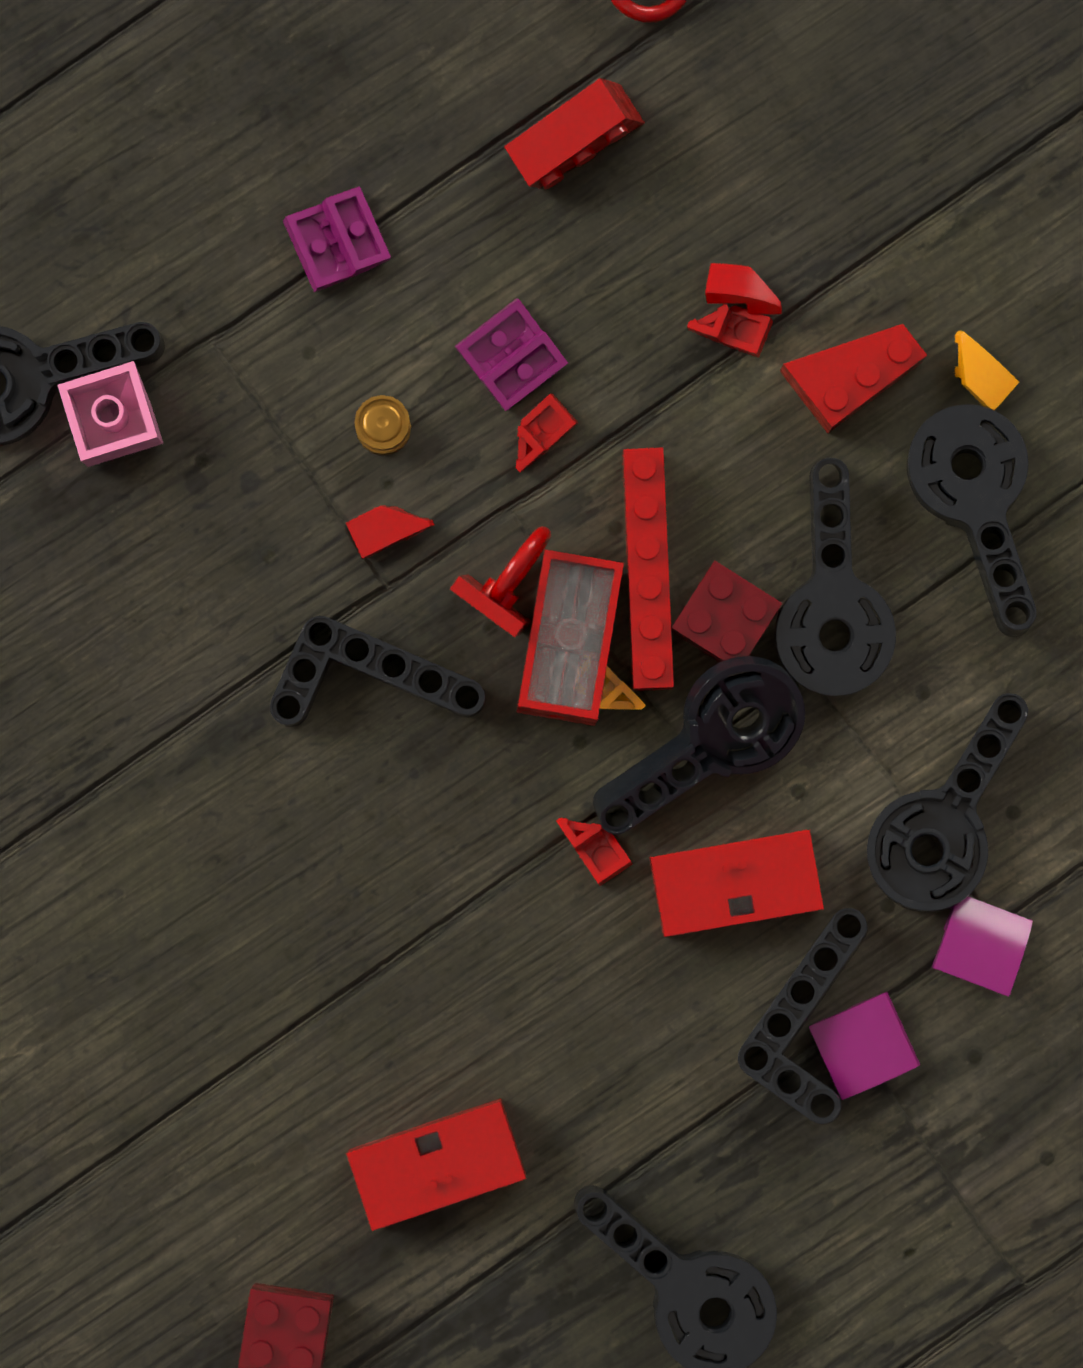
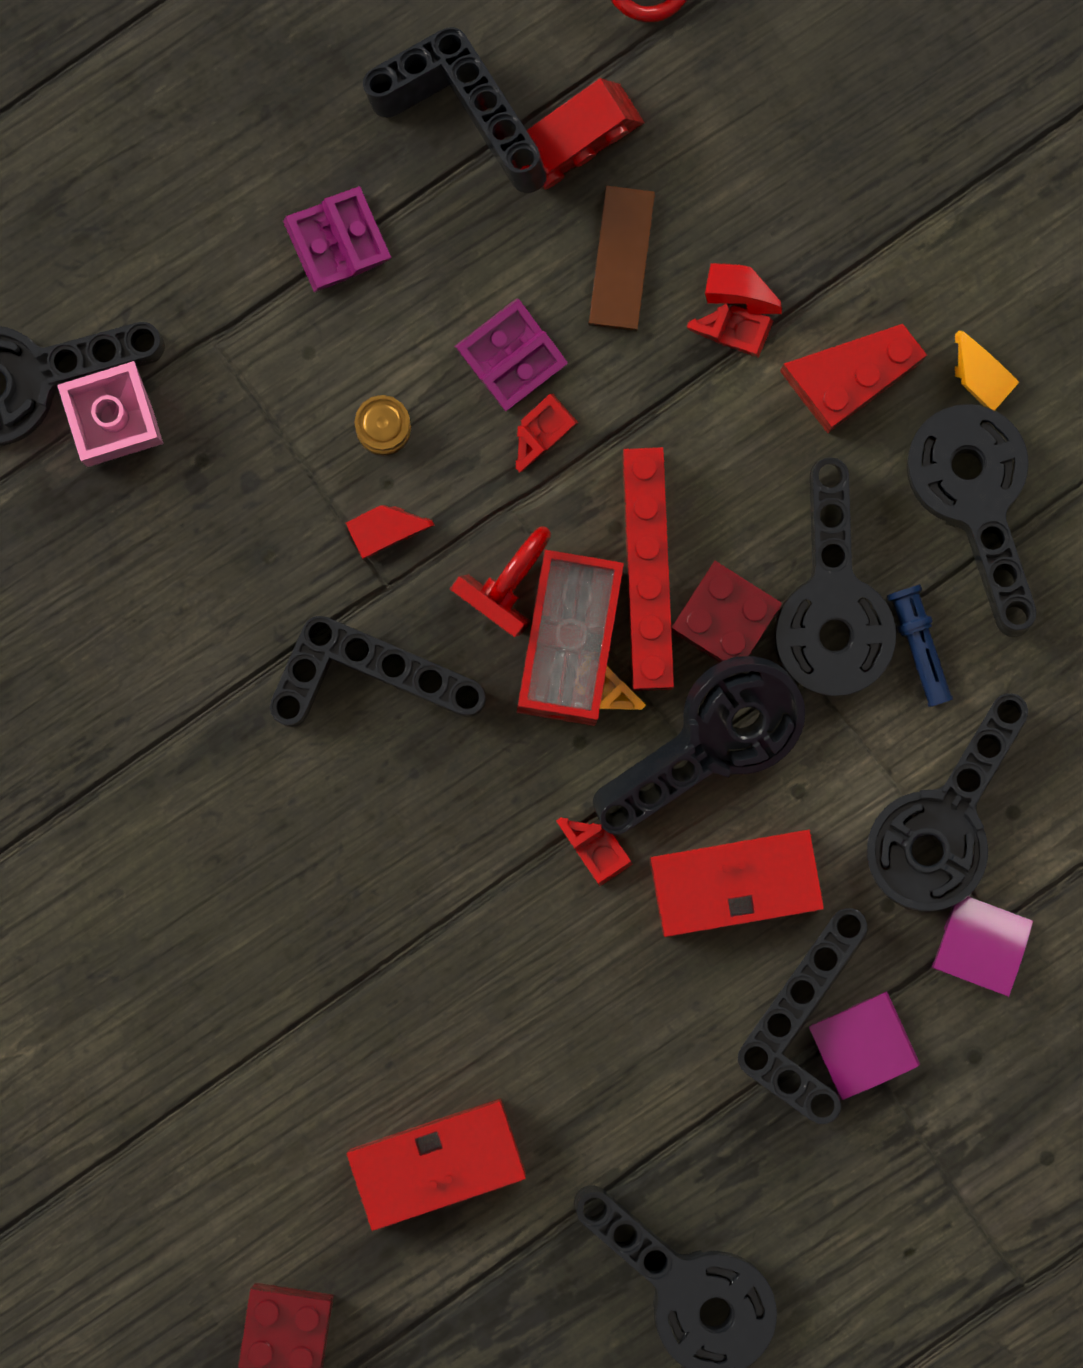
(438, 72): none -> black beam
(621, 258): none -> reddish brown piece
(915, 625): none -> dark blue pin

